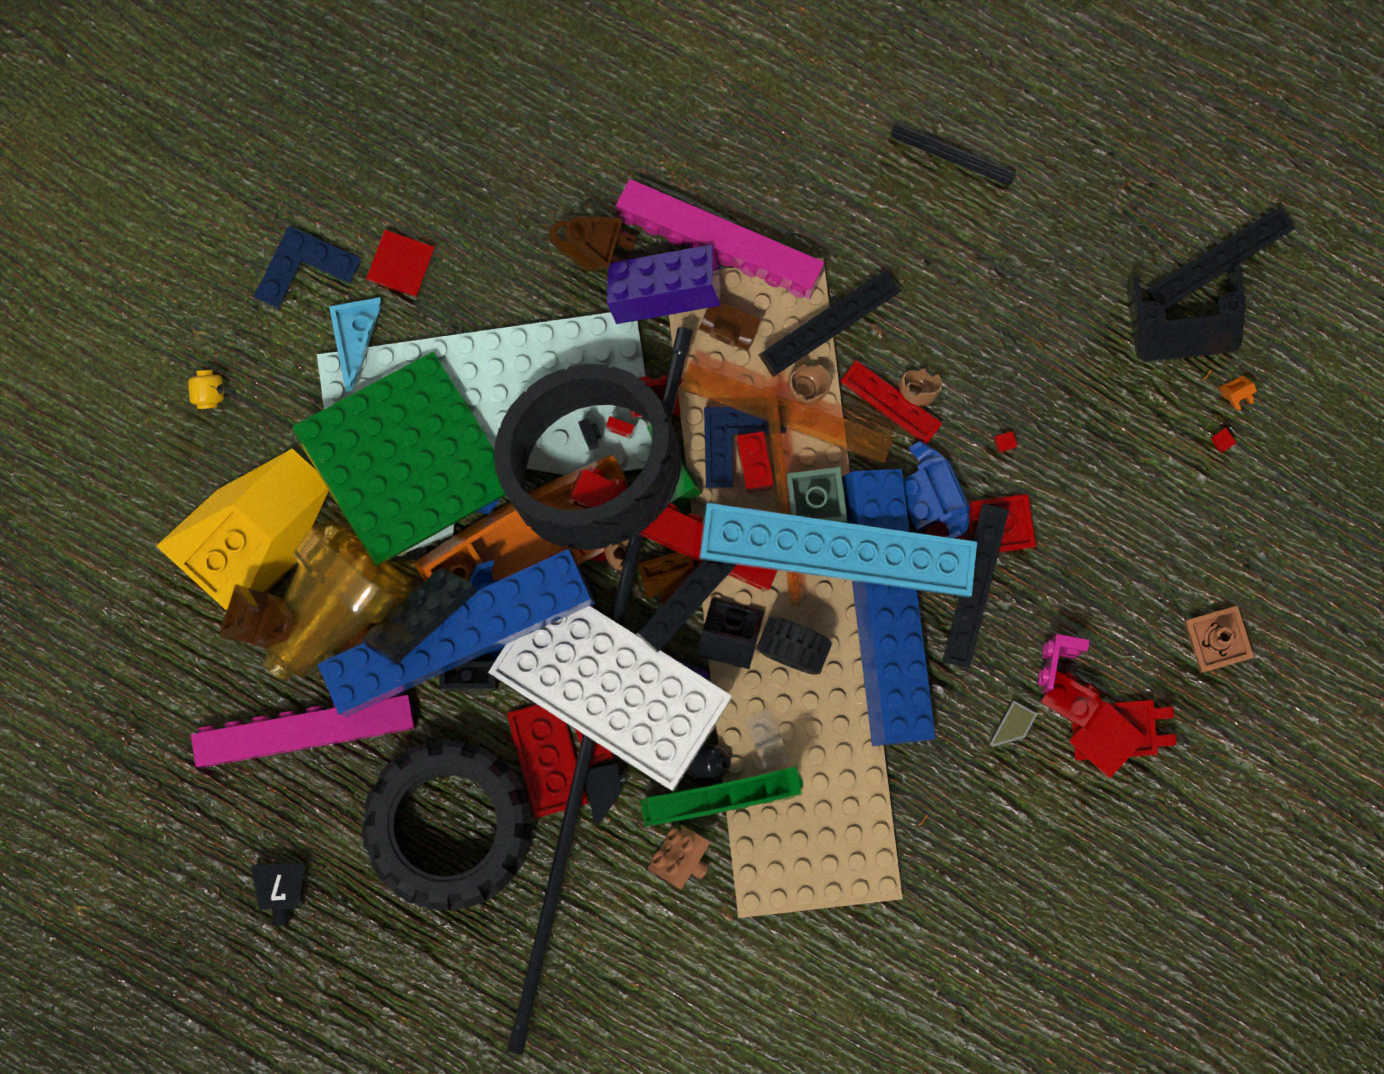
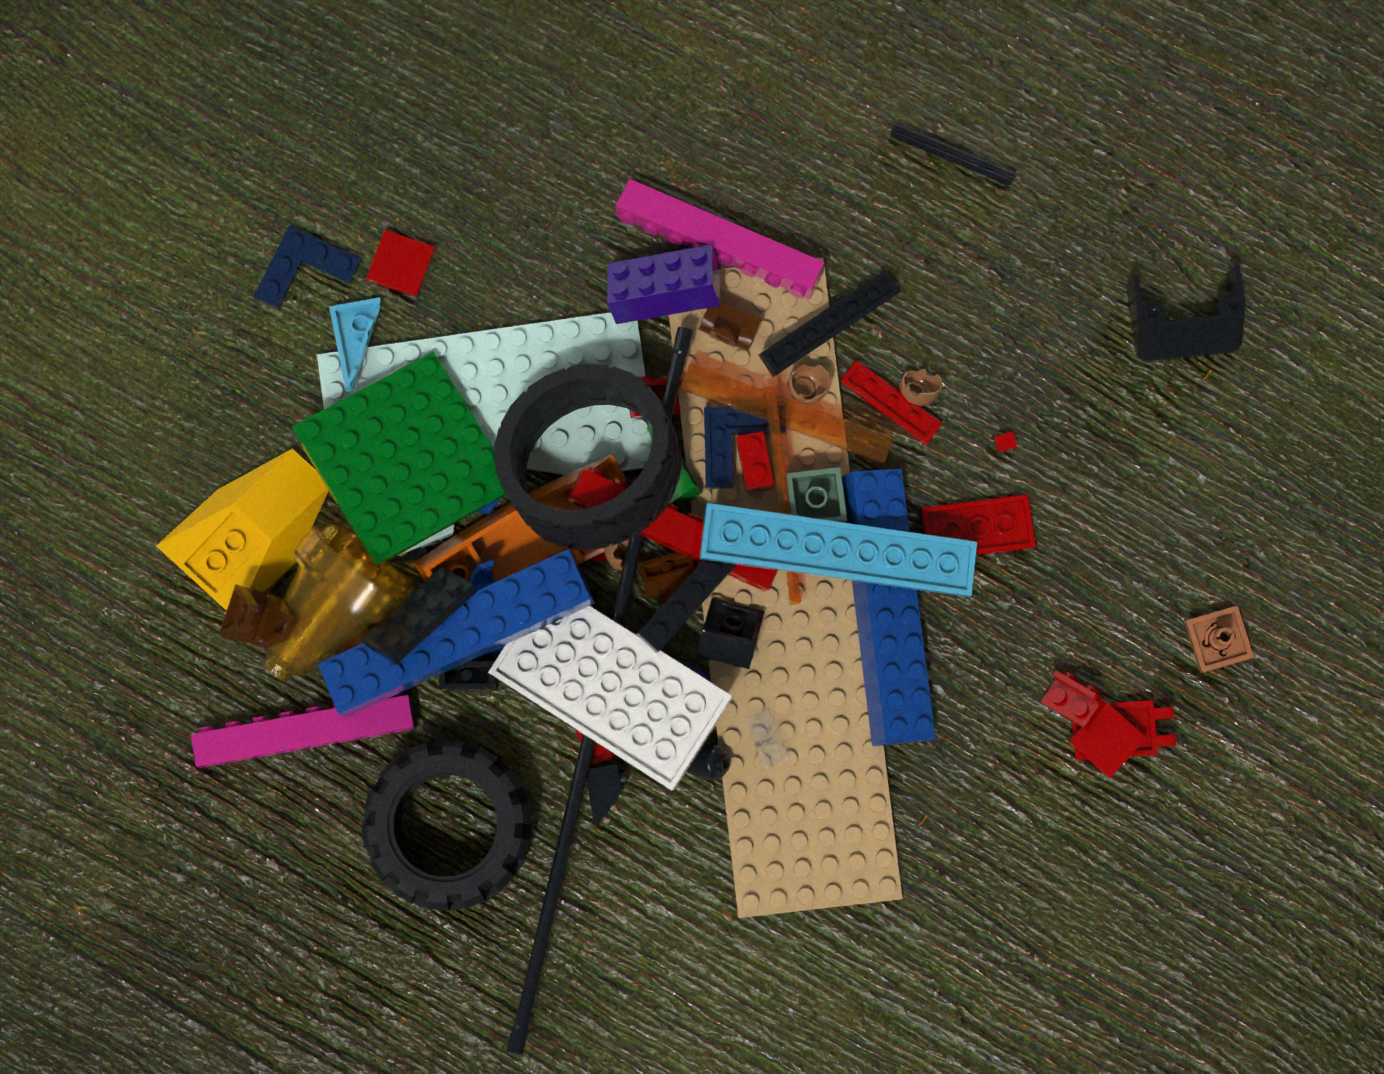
(206, 389): yellow head -> none
(279, 888): black torso -> none
(544, 757): red tile -> none
(590, 433): black plate -> none
(592, 241): reddish brown piece -> none
(620, 427): red tile -> none
(680, 856): nougat plate -> none
(722, 797): green arch -> none
(794, 645): black tyre -> none
(935, 493): blue plate -> none
(970, 610): black plate -> none
(1014, 724): olive tile -> none
(1068, 647): dark pink bracket -> none
(1221, 258): black plate -> none
(1223, 440): red piece -> none
(1238, 390): orange tile -> none

